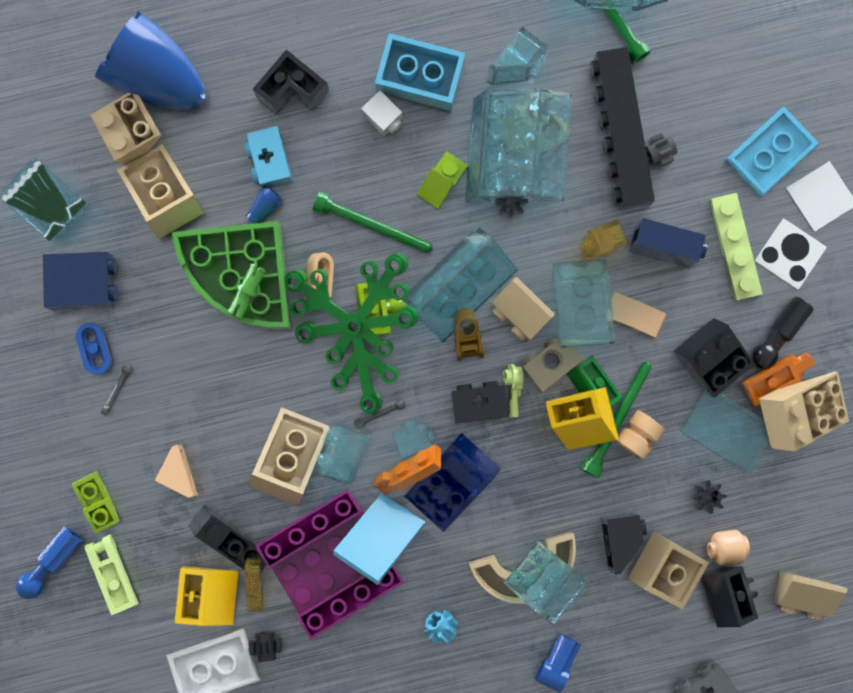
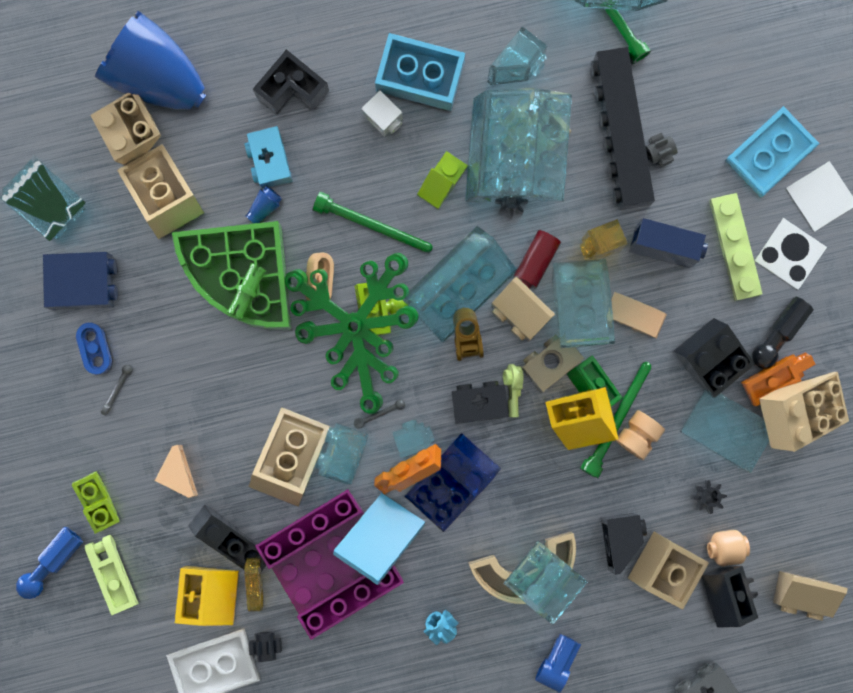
(537, 259): none -> dark red brick

